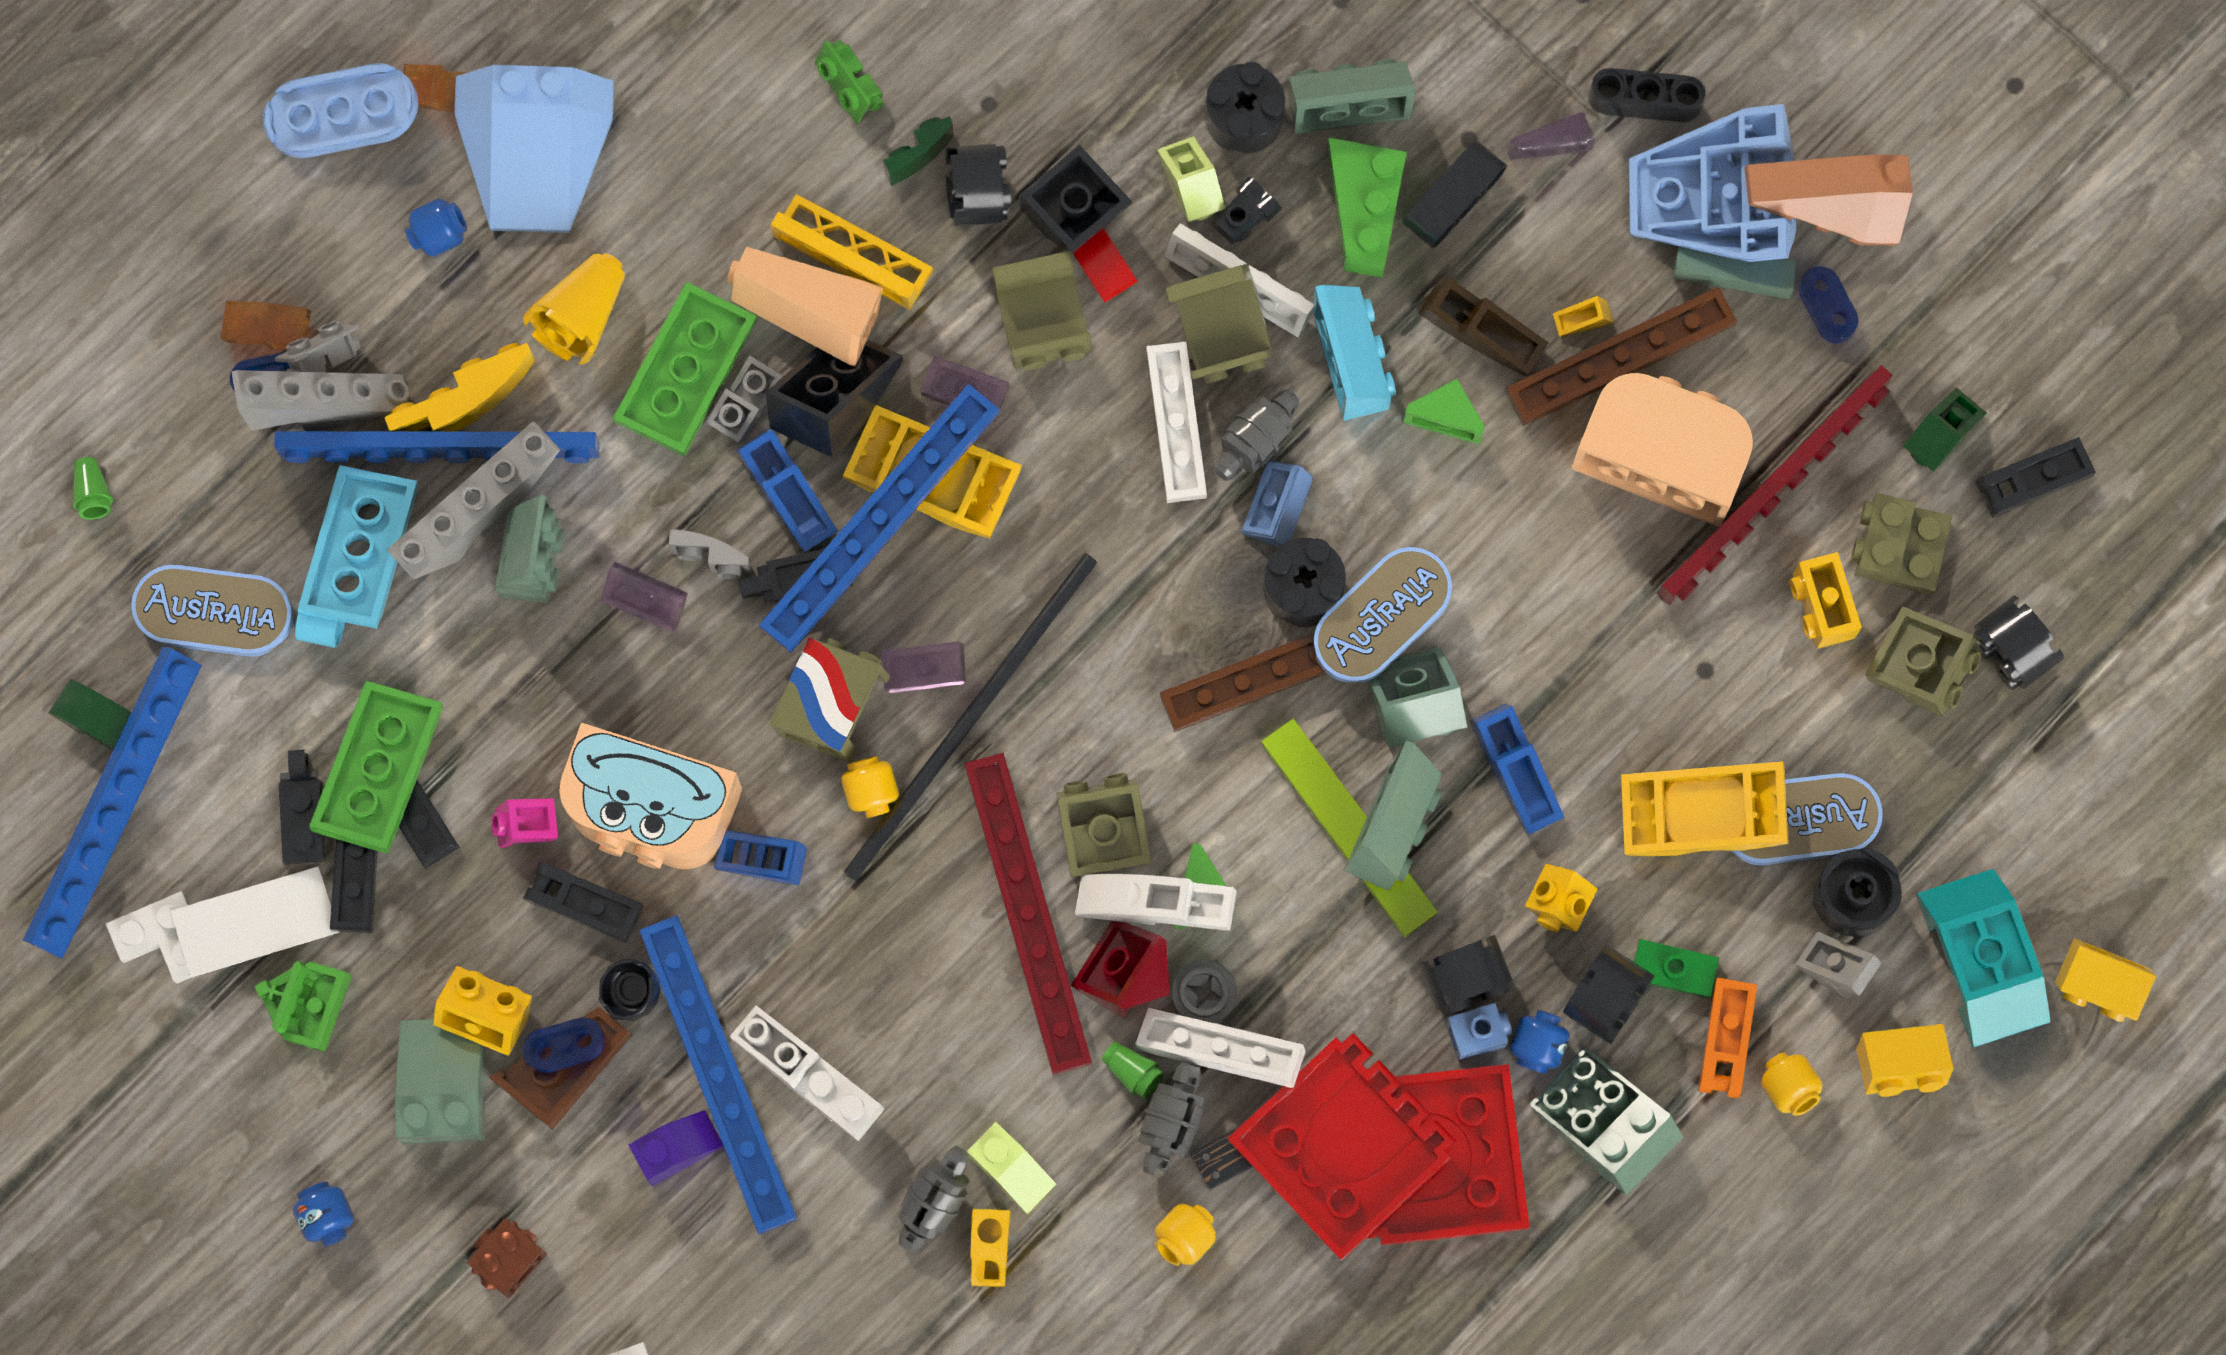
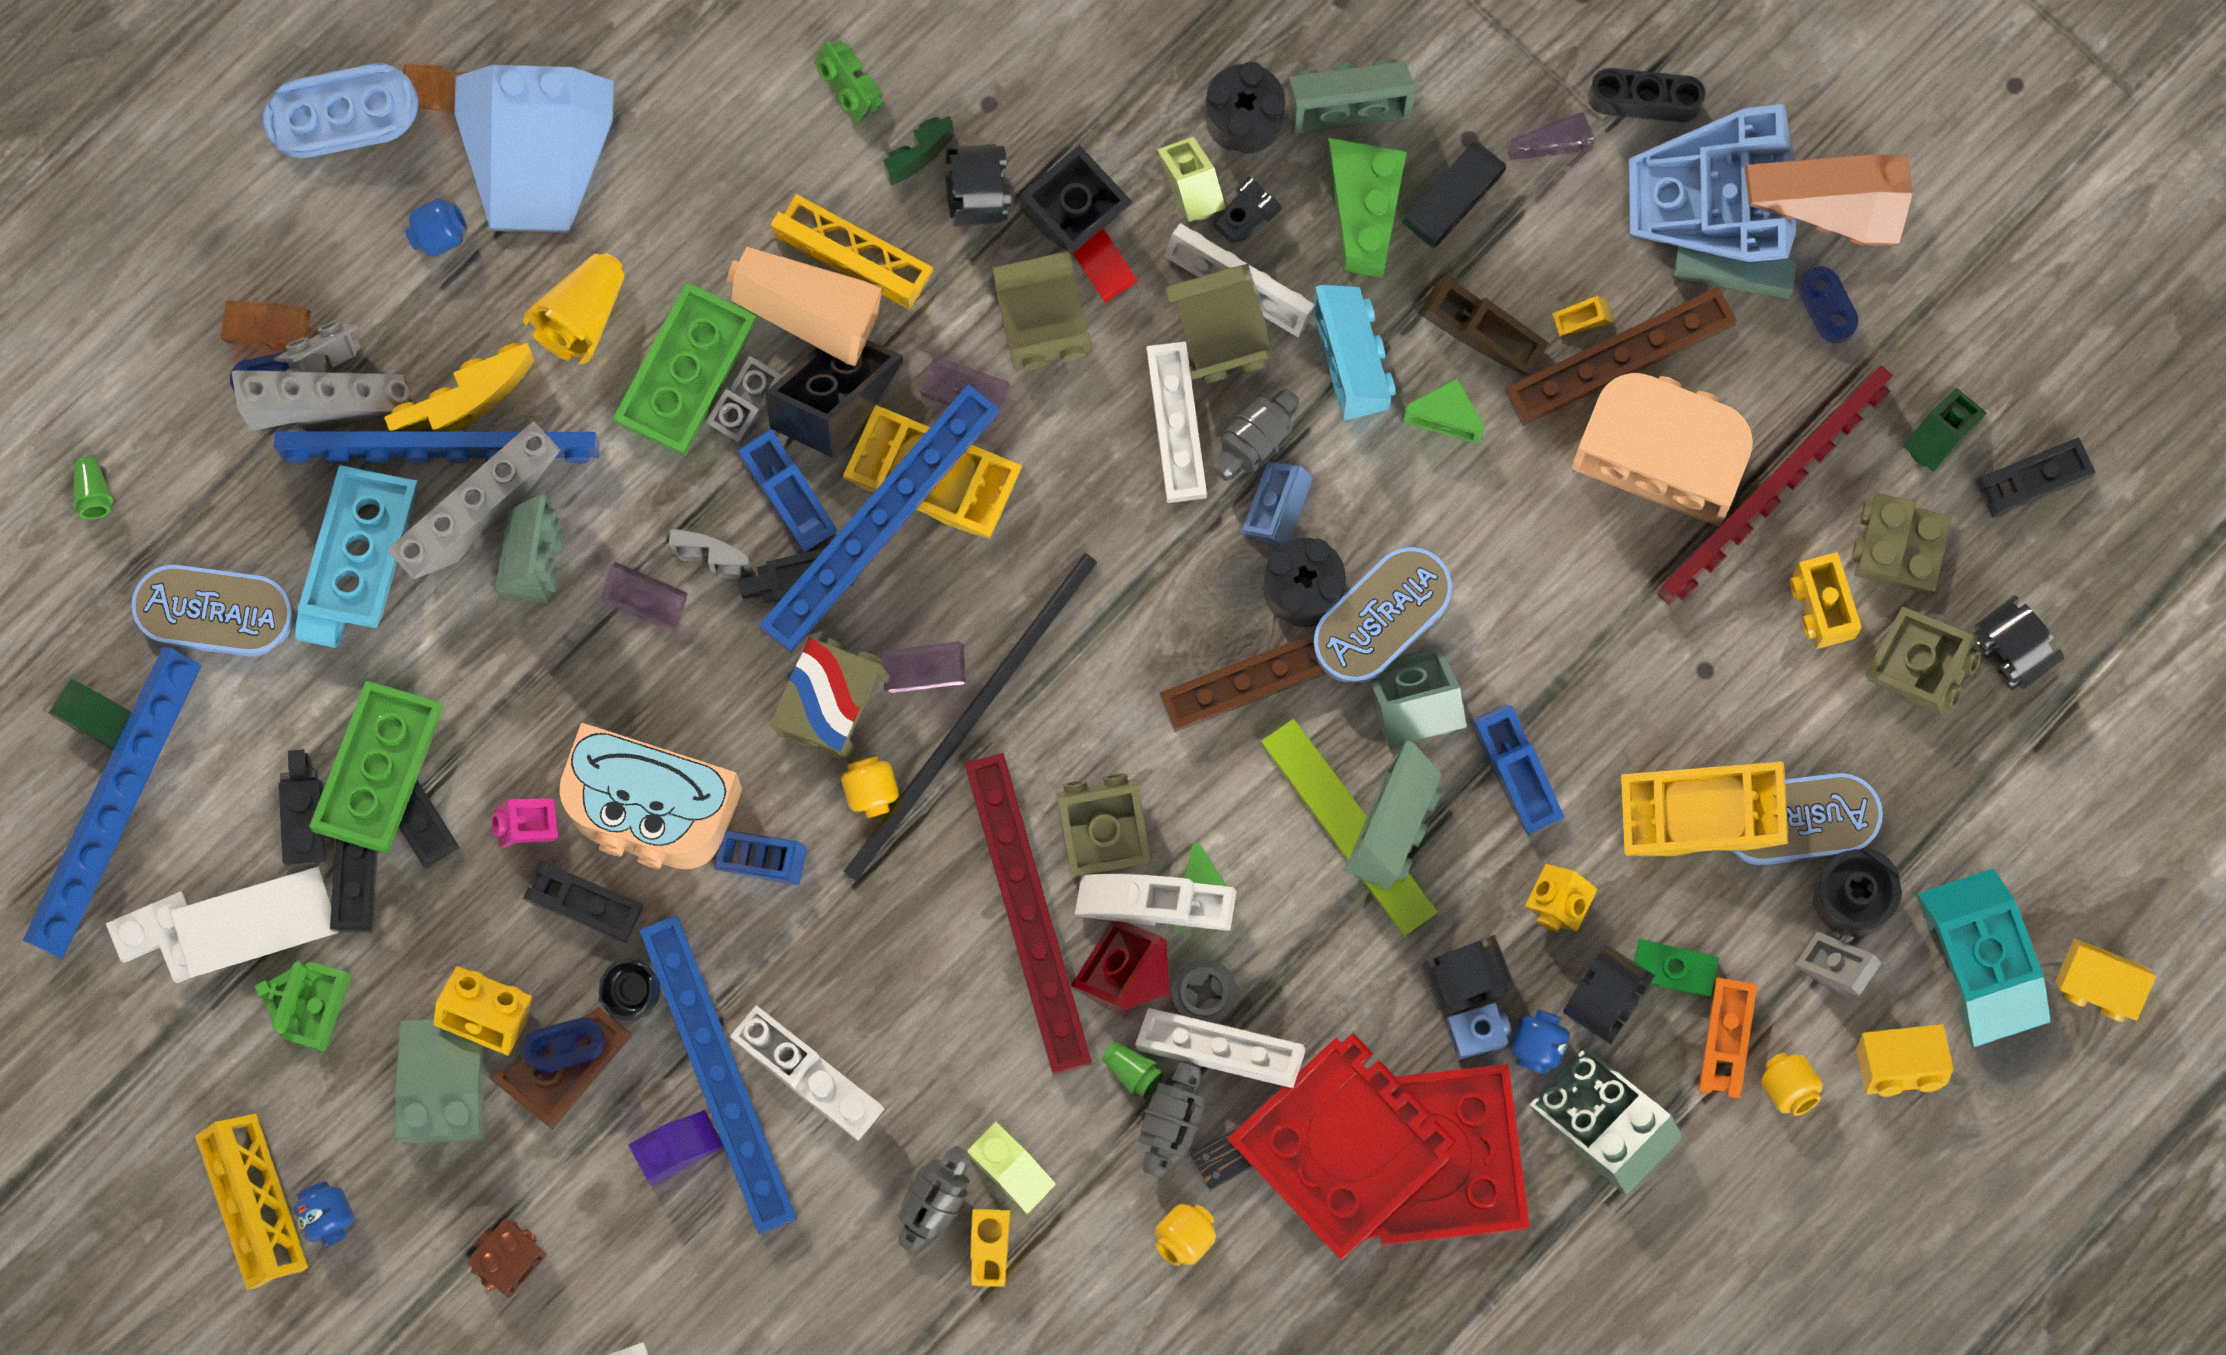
(236, 1195): none -> yellow fence

